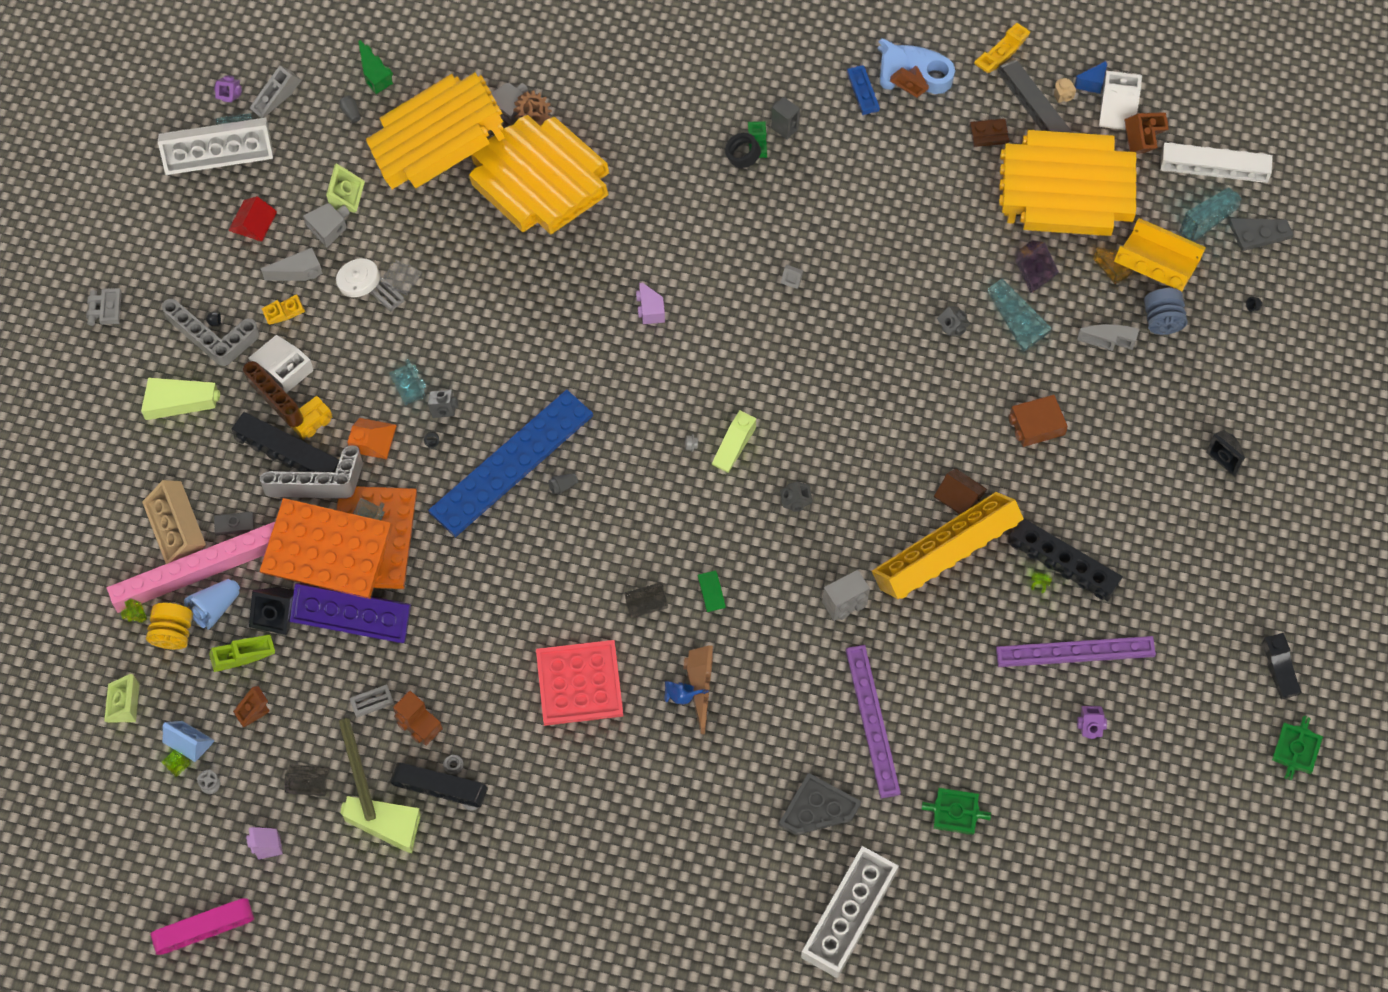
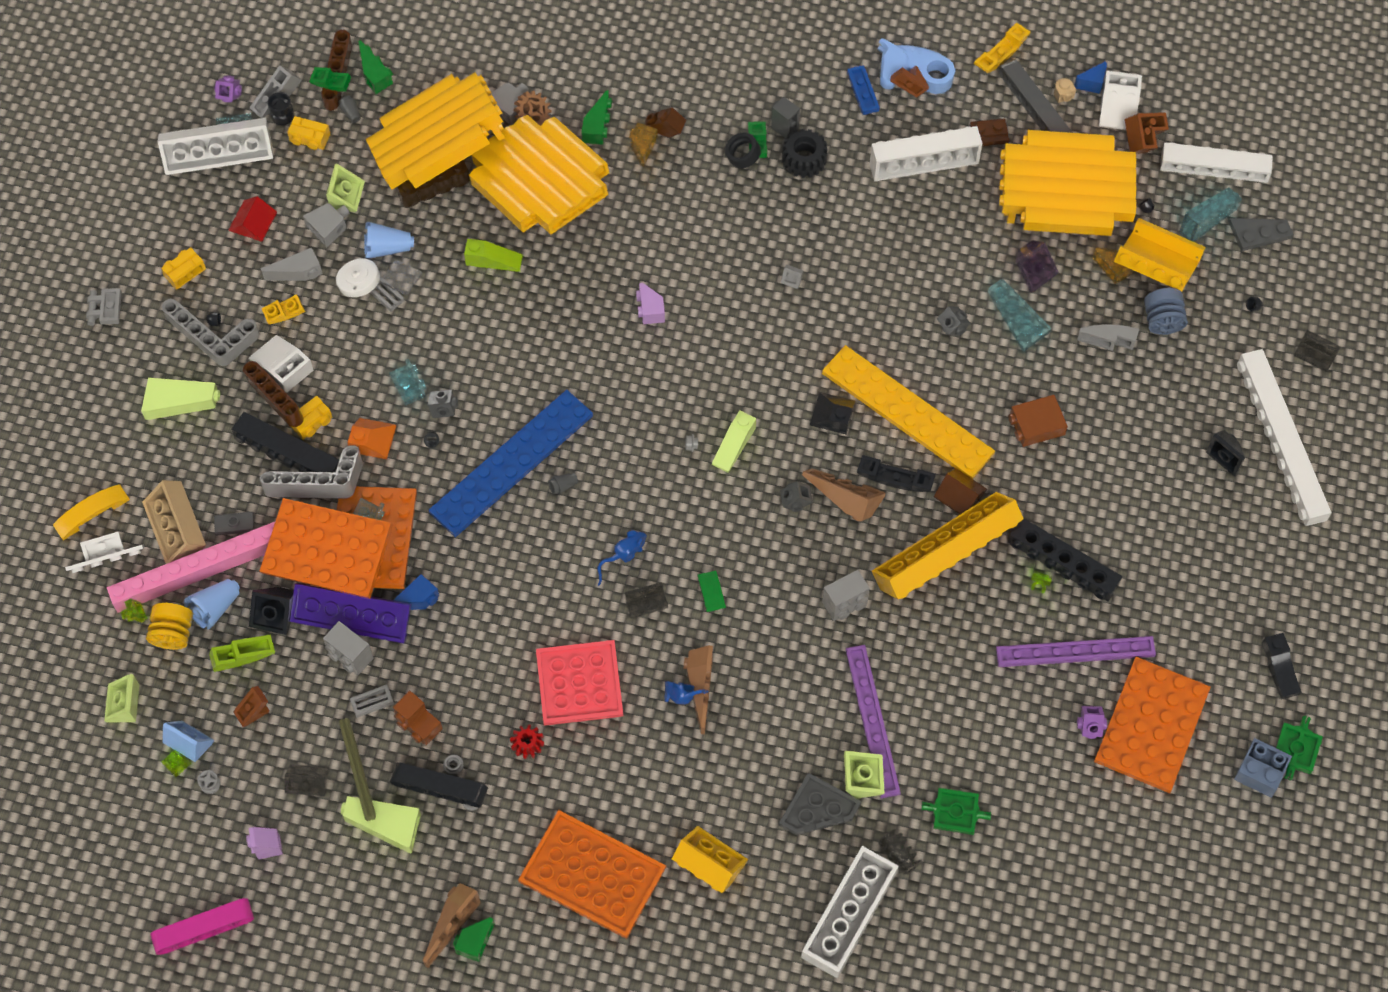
(88, 509): none -> yellow slope
(101, 549): none -> white bracket
(183, 268): none -> yellow brick
(280, 108): none -> black wheel
(308, 133): none -> yellow brick
(330, 80): none -> green slope
(338, 63): none -> reddish brown beam
(347, 648): none -> light grey brick
(385, 240): none -> light blue cone
(419, 594): none -> blue slope
(453, 177): none -> dark brown brick
(457, 909): none -> medium nougat wedge
(474, 939): none -> green slope
(489, 255): none -> lime slope
(527, 734): none -> red gear
(592, 874): none -> orange plate
(594, 123): none -> green slope
(625, 549): none -> blue animal
(643, 141): none -> clear yellow slope
(667, 122): none -> reddish brown slope
(709, 859): none -> yellow slope
(804, 141): none -> black tyre
(832, 413): none -> black slope
(852, 499): none -> medium nougat wedge
(863, 774): none -> yellowish green slope
(896, 477): none -> black slope
(898, 852): none -> clear smoke piece
(908, 412): none -> yellow plate
(925, 153): none -> white brick
(1146, 206): none -> black hinge
(1152, 724): none -> orange plate
(1263, 767): none -> sand blue slope
(1284, 438): none -> white brick
(1317, 351): none -> clear smoke panel

